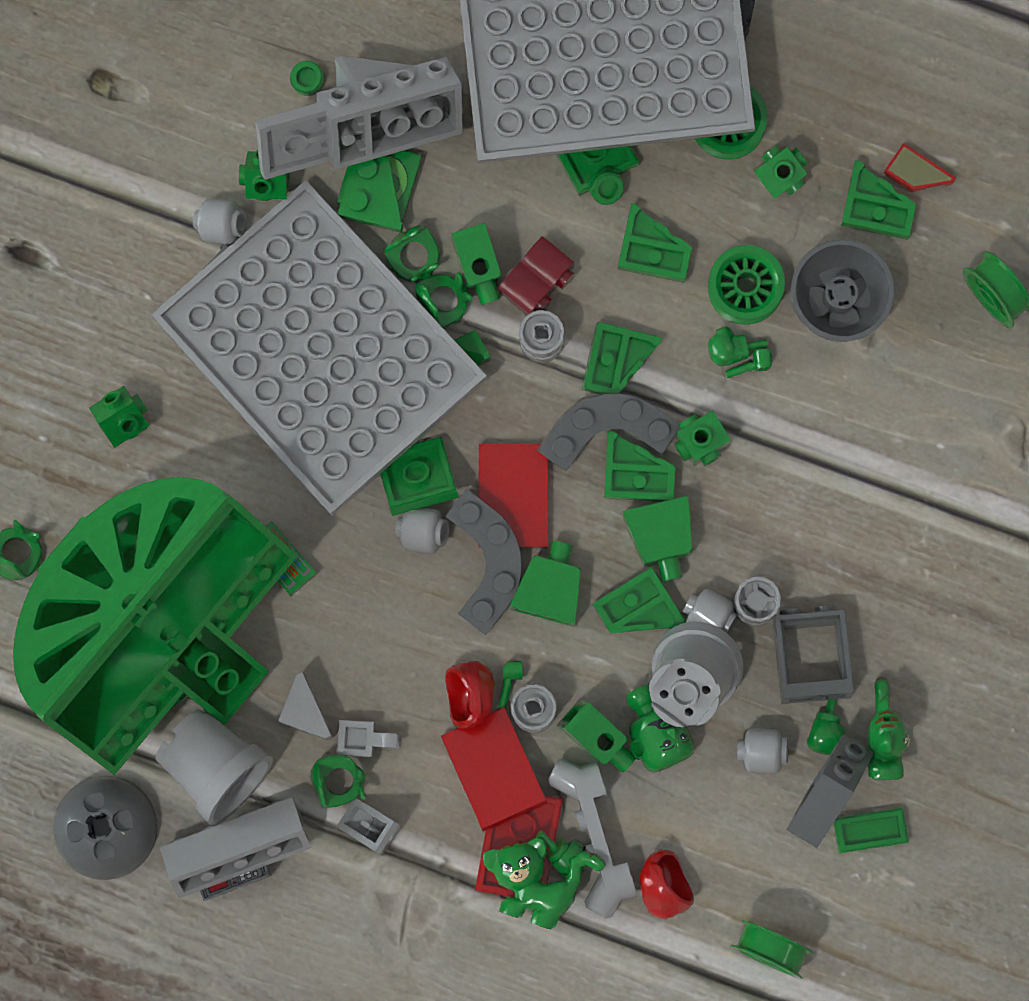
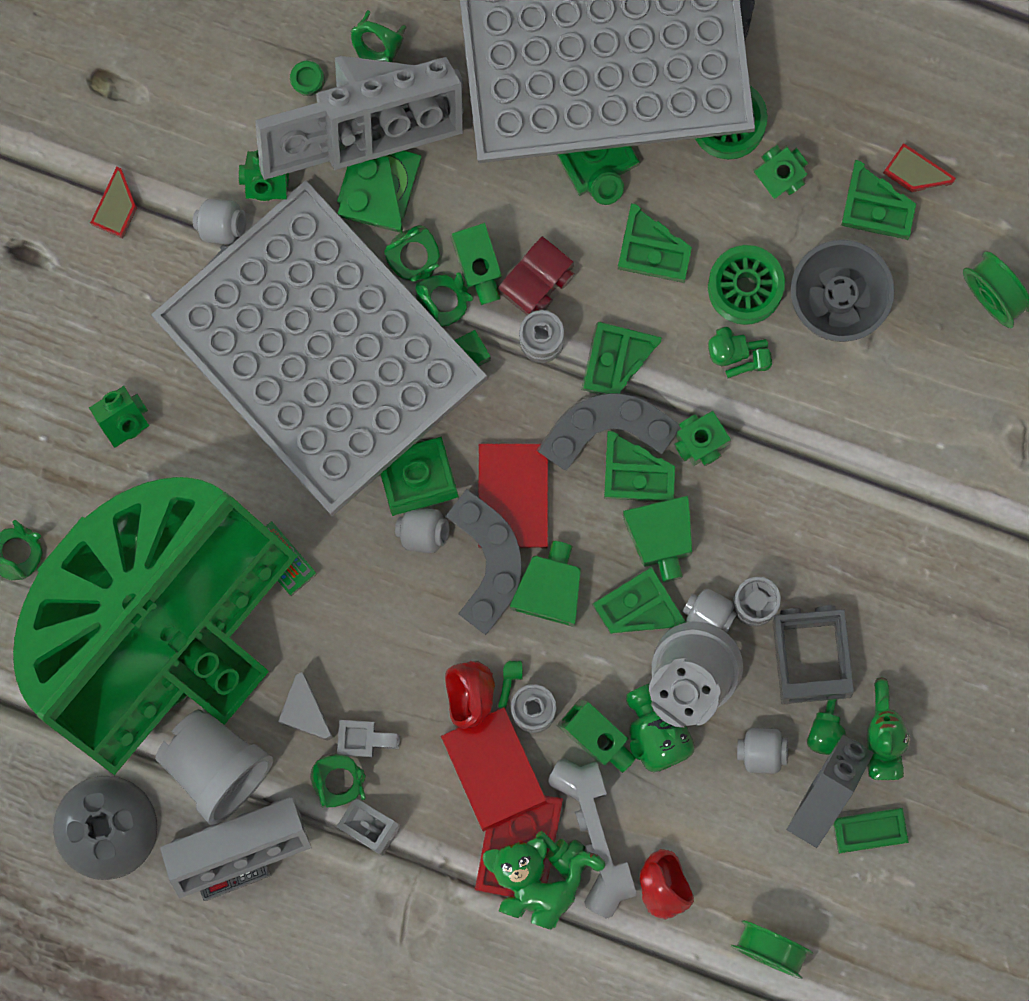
(115, 207): none -> olive tile
(390, 39): none -> green piece

